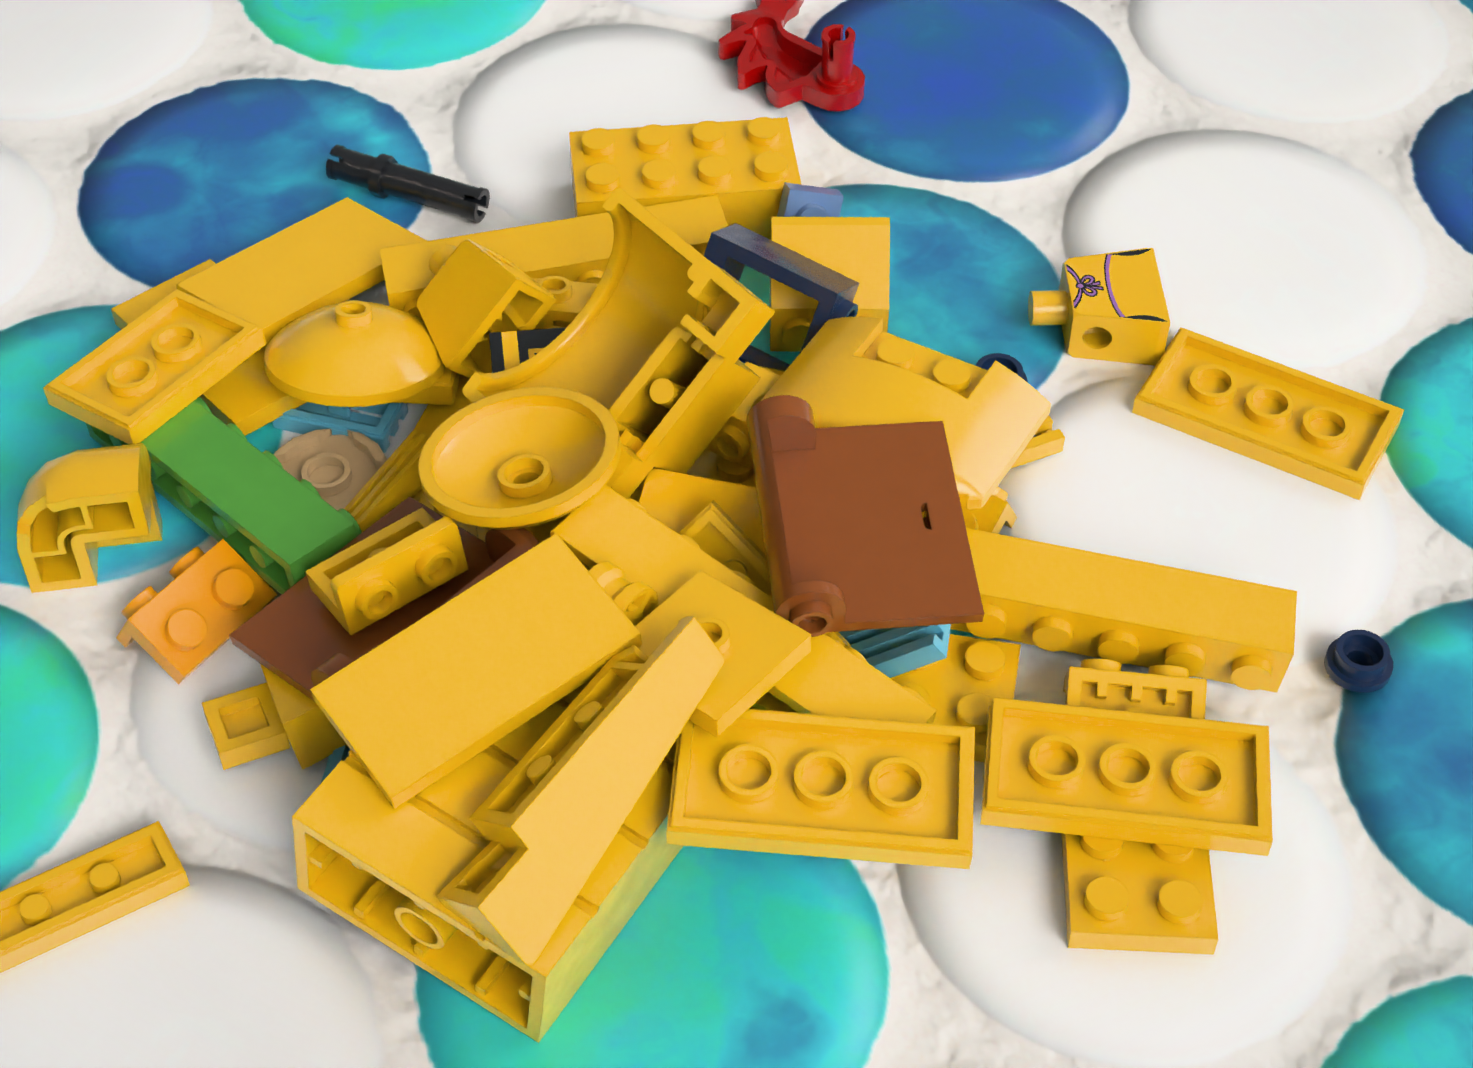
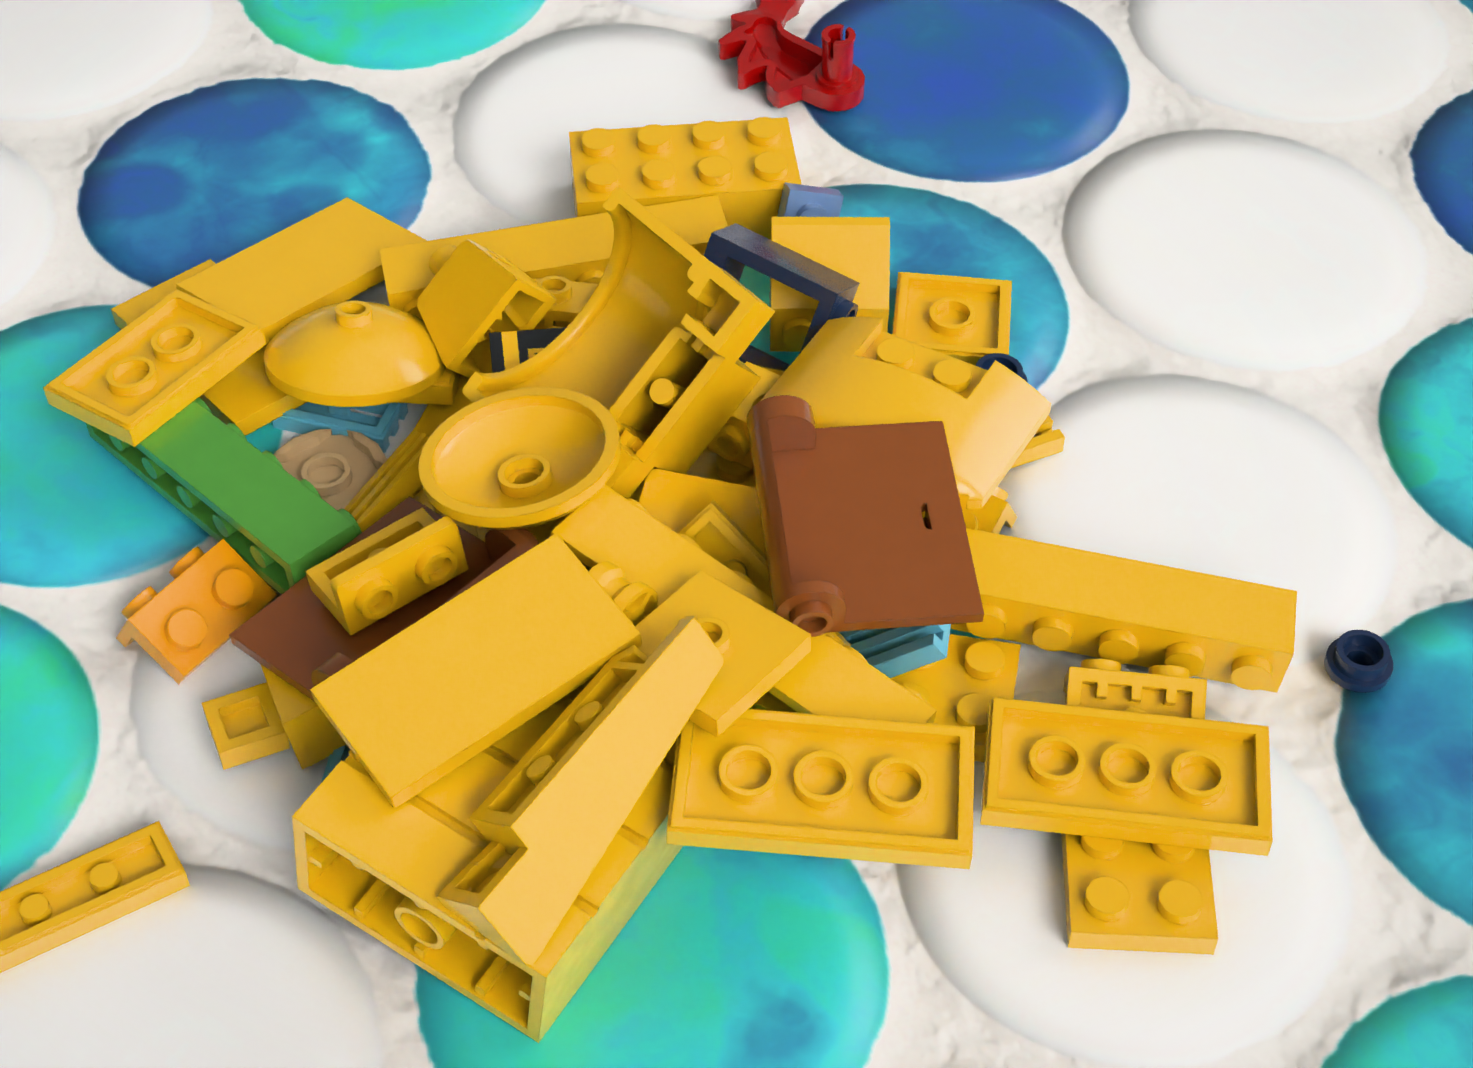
(82, 505): yellow brick -> none
(386, 177): black pin -> none
(954, 314): none -> yellow tile
(1107, 307): yellow torso -> none
(1269, 412): yellow tile -> none

